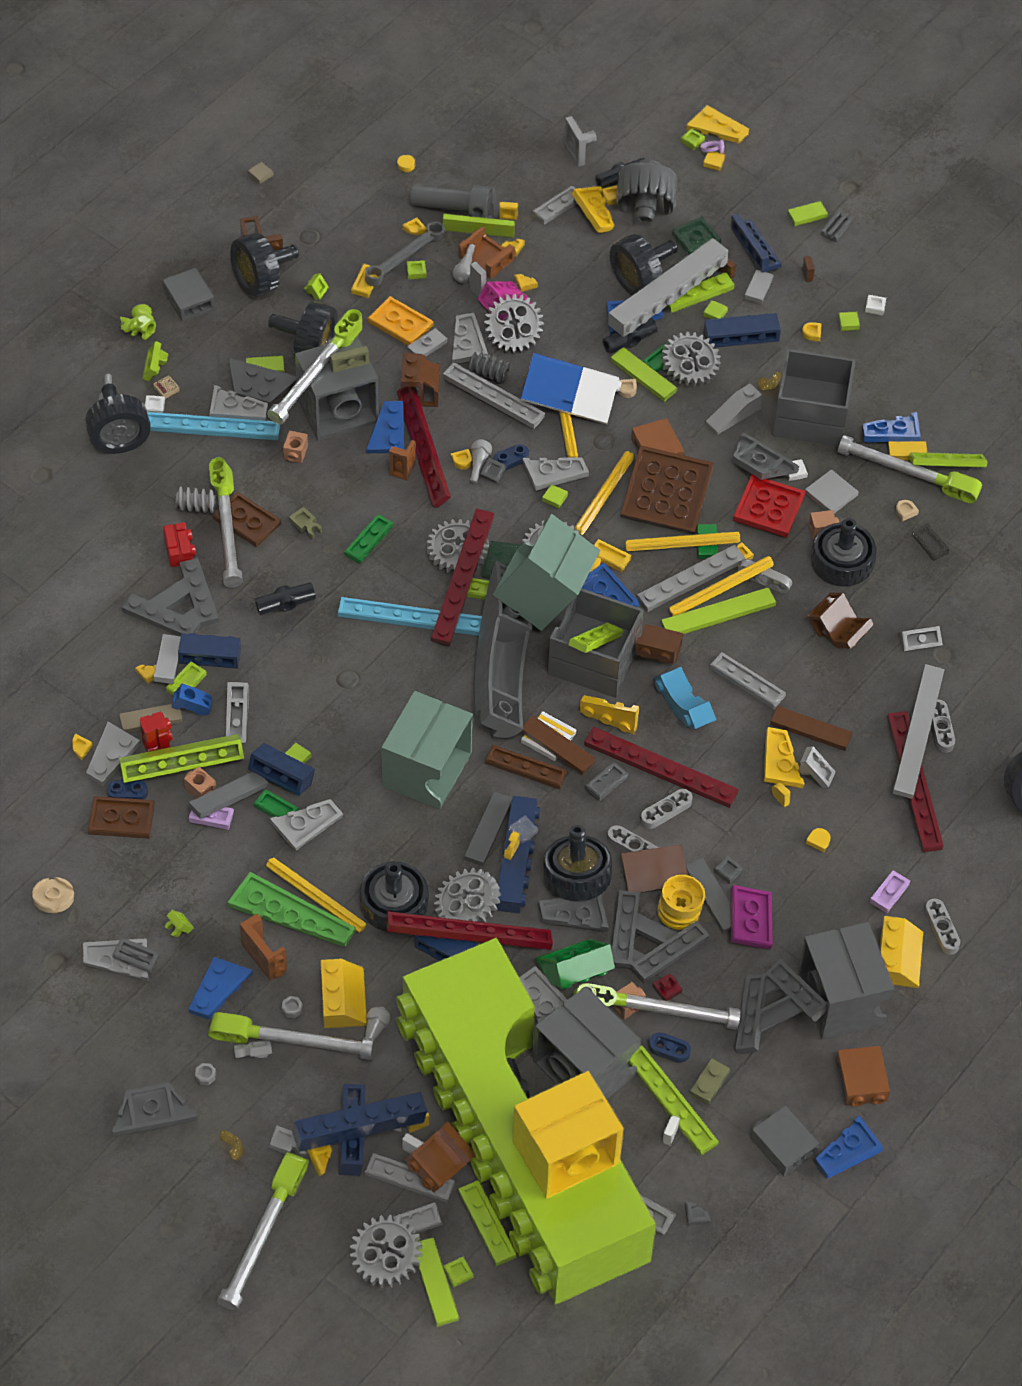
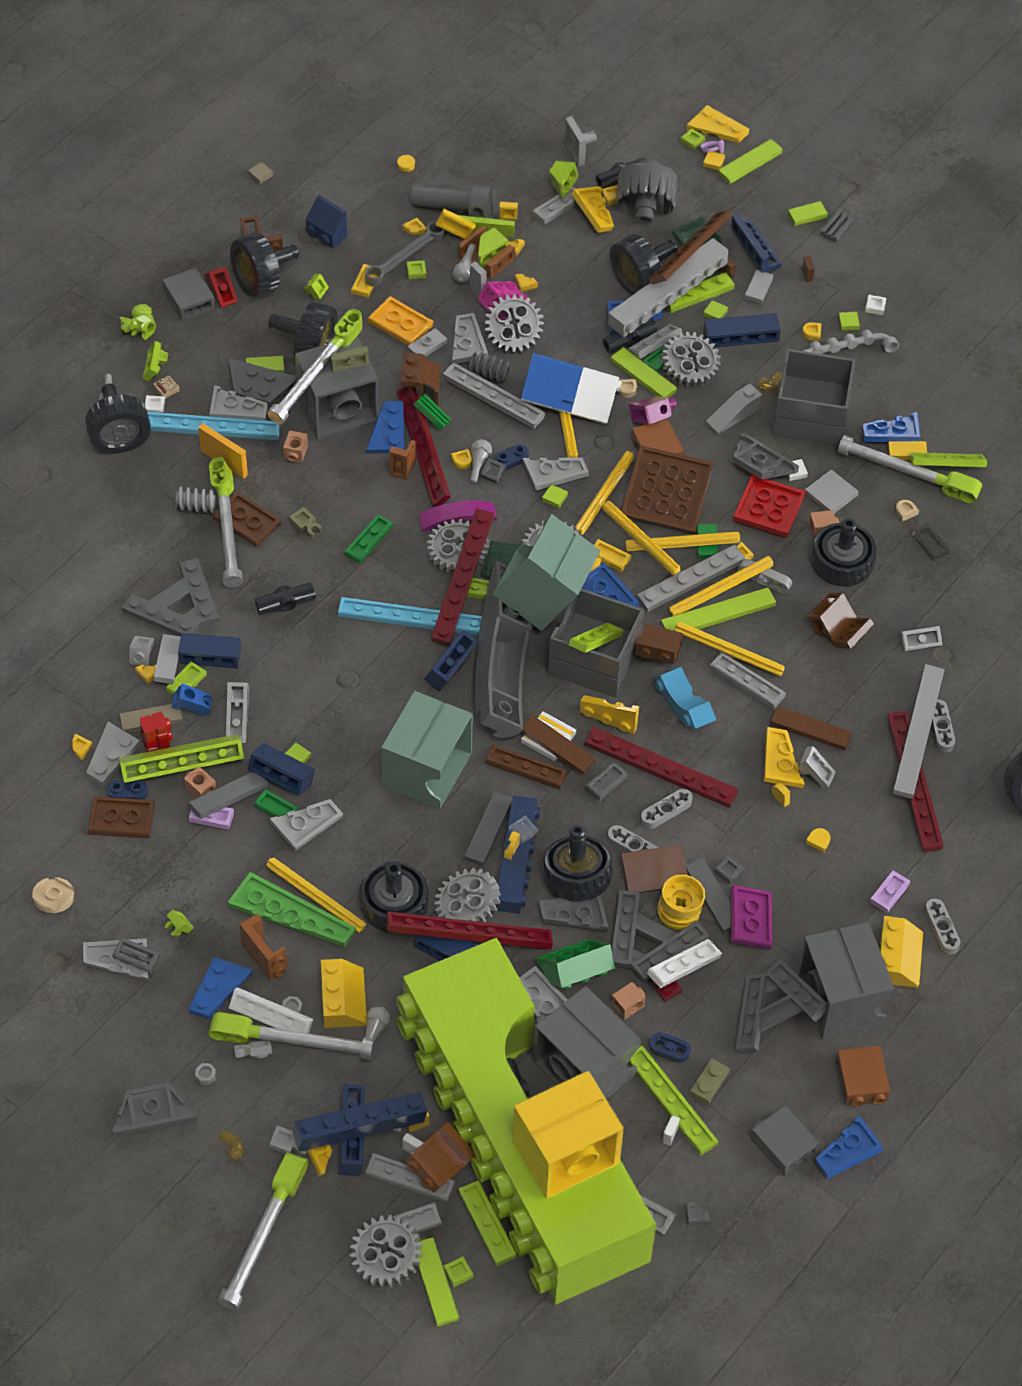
(140, 650): none -> light grey bracket
(178, 544): red brick -> none
(216, 445): none -> light orange tile
(221, 286): none -> red slope
(269, 1012): none -> white tile
(327, 222): none -> dark blue slope
(432, 412): none -> green tile
(451, 660): none -> dark blue brick
(455, 224): none -> yellow tile
(455, 510): none -> magenta slope
(490, 245): none -> lime slope
(563, 176): none -> lime slope
(635, 532): none -> yellow axle
(651, 409): none -> torso
(654, 341): none -> light grey tile
(684, 963): none -> white tile
(690, 247): none -> reddish brown tile
(729, 1018): flat silver piece -> none
(730, 649): none -> yellow axle
(750, 161): none -> lime tile
(889, 343): none -> light grey bar

